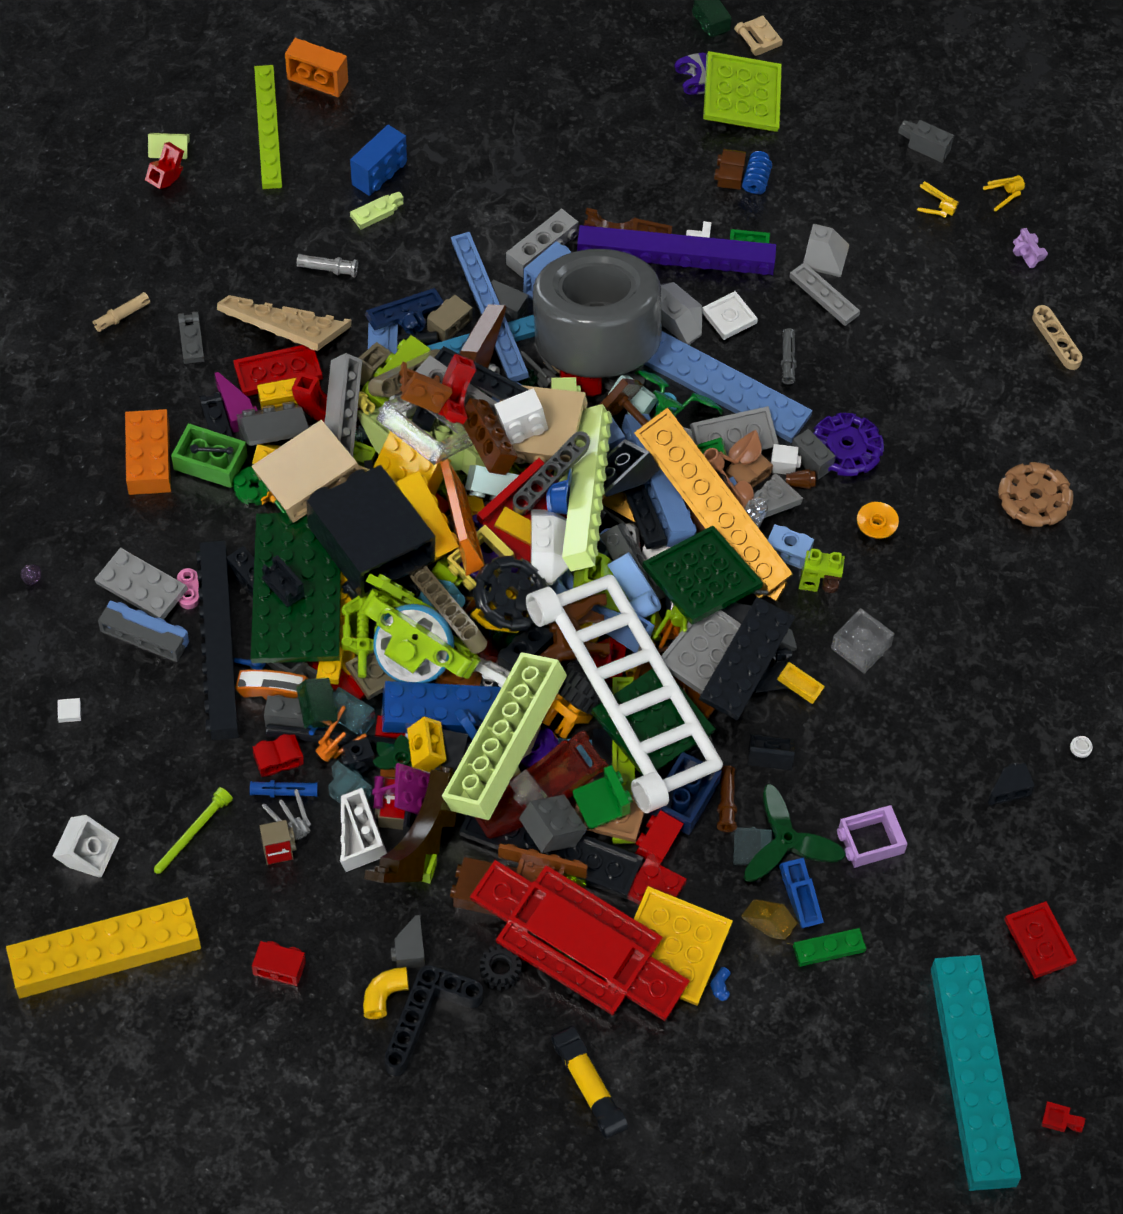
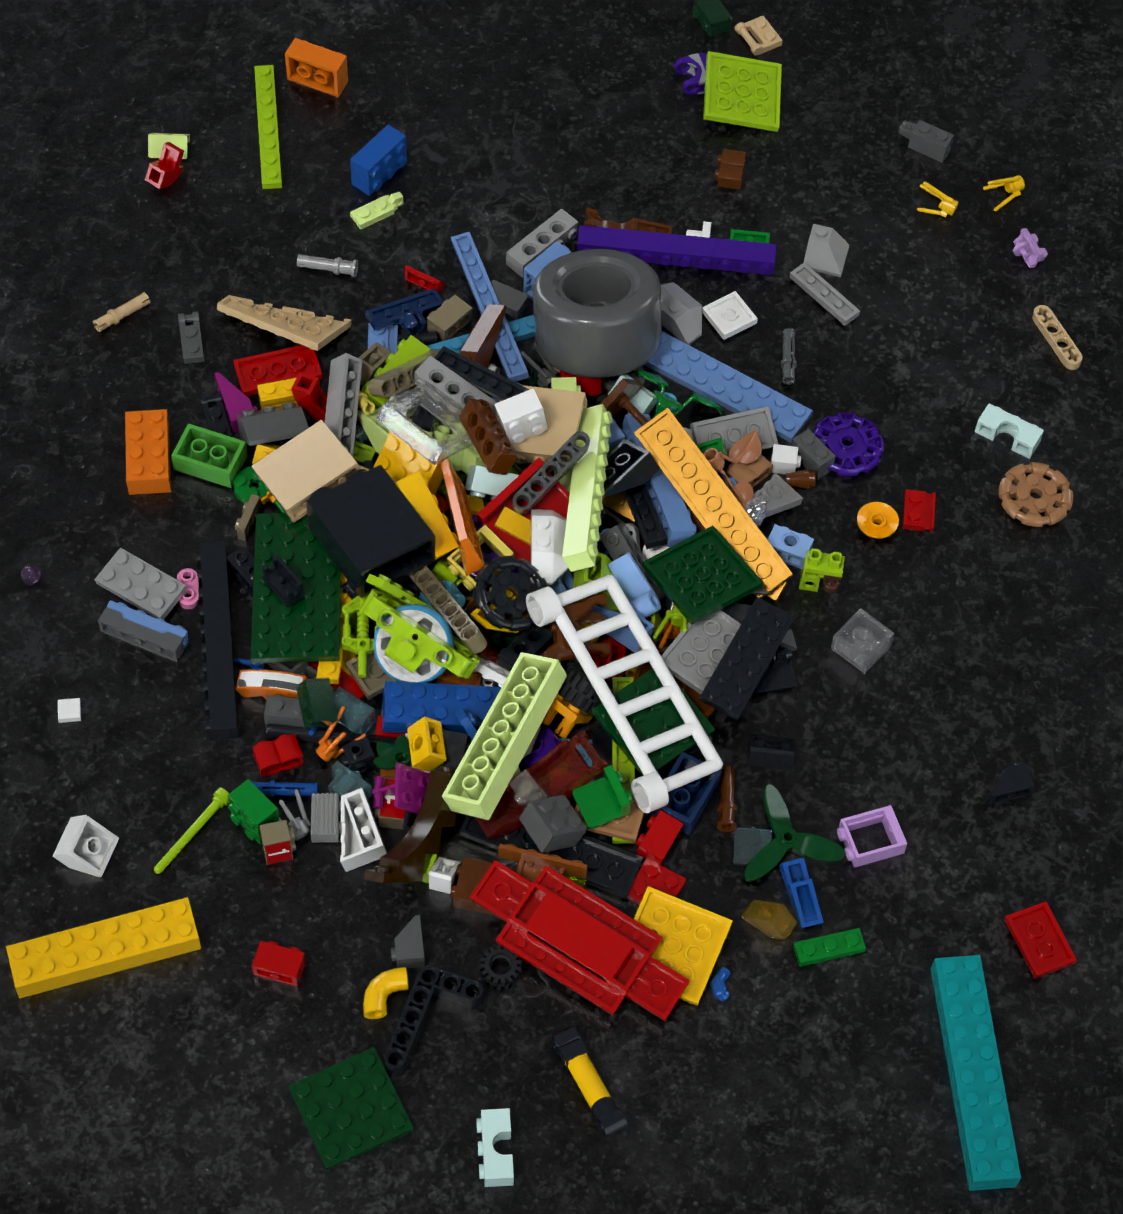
(194, 449): black hinge -> none
(246, 522): none -> dark tan plate
(250, 809): none -> green brick
(325, 818): none -> light grey brick
(350, 1108): none -> dark green plate
(423, 280): none -> red slope
(423, 390): dark orange plate -> none
(443, 875): none -> white slope
(458, 378): red arch -> none
(496, 1168): none -> light aqua arch
(558, 496): blue piece -> none
(757, 173): blue piece -> none
(800, 682): yellow tile -> none
(918, 510): none -> red plate
(997, 421): none -> light aqua arch
(1058, 1117): red plate -> none
(1081, 746): white plate -> none

